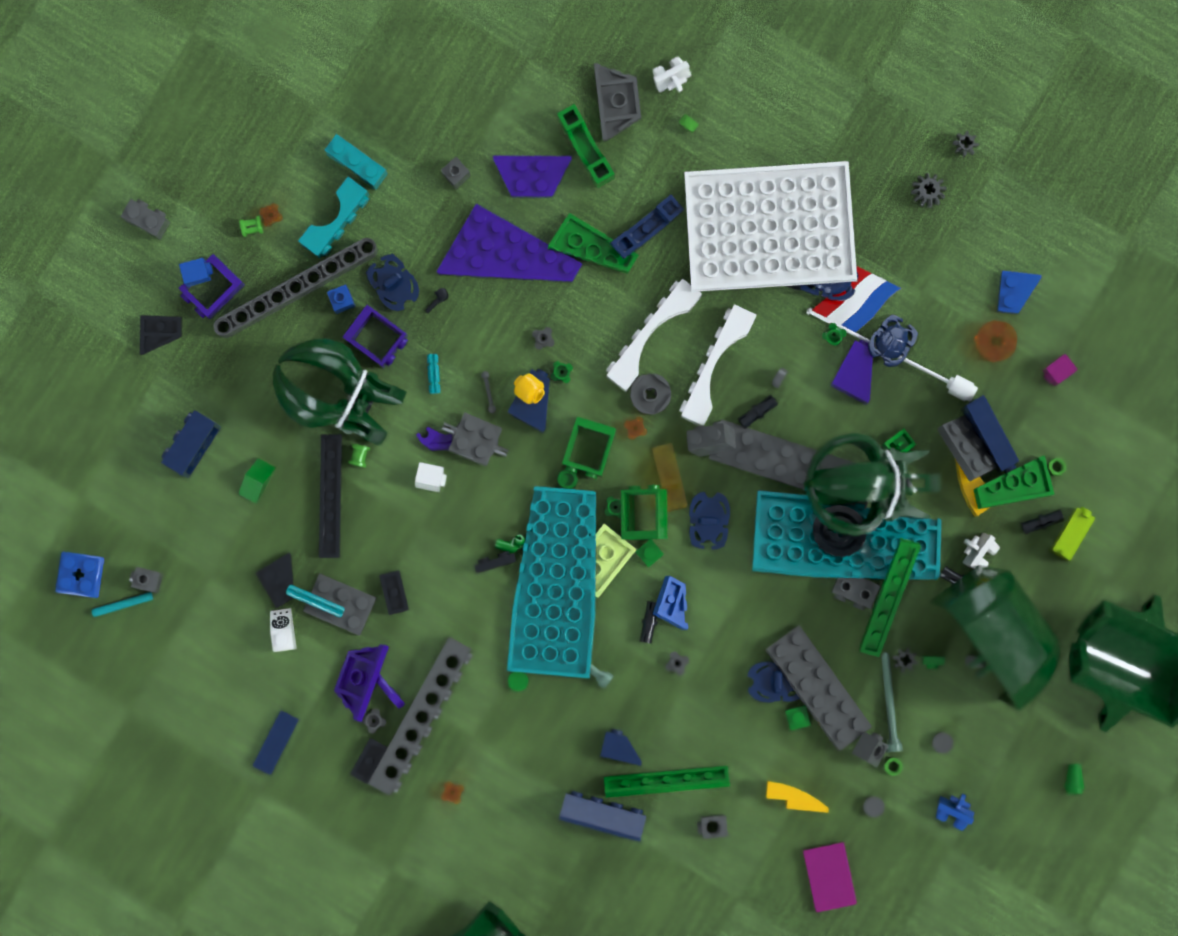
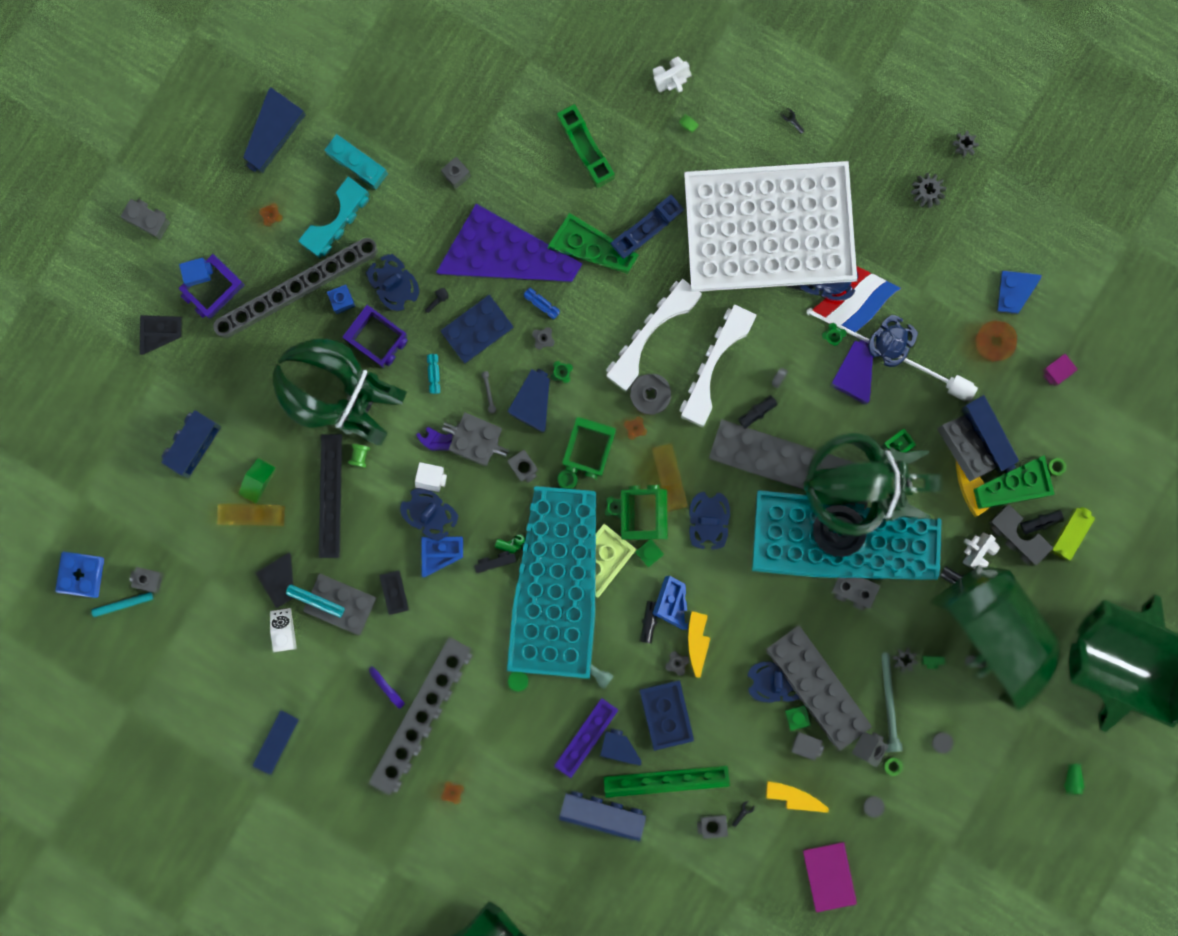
(251, 515): none -> clear yellow slope
(256, 221): bright green bush -> none
(273, 128): none -> dark blue slope
(359, 678): dark purple wing -> none
(368, 760): black plate -> none
(380, 722): dark grey plate -> none
(428, 513): none -> dark blue shield
(440, 553): none -> blue wing
(477, 329): none -> dark blue plate
(519, 458): none -> dark grey brick
(529, 388): yellow head -> none
(532, 174): dark purple wing -> none
(541, 303): none -> blue axle
(586, 738): none -> dark purple plate
(617, 100): dark grey wing -> none
(666, 715): none -> dark blue plate
(697, 642): none -> yellow slope
(711, 439): dark grey brick -> none
(742, 814): none -> black hand
(791, 118): none -> black hand
(807, 746): none -> dark grey brick
(889, 597): green plate -> none
(956, 807): blue hips -> none
(1006, 524): none -> dark grey arch

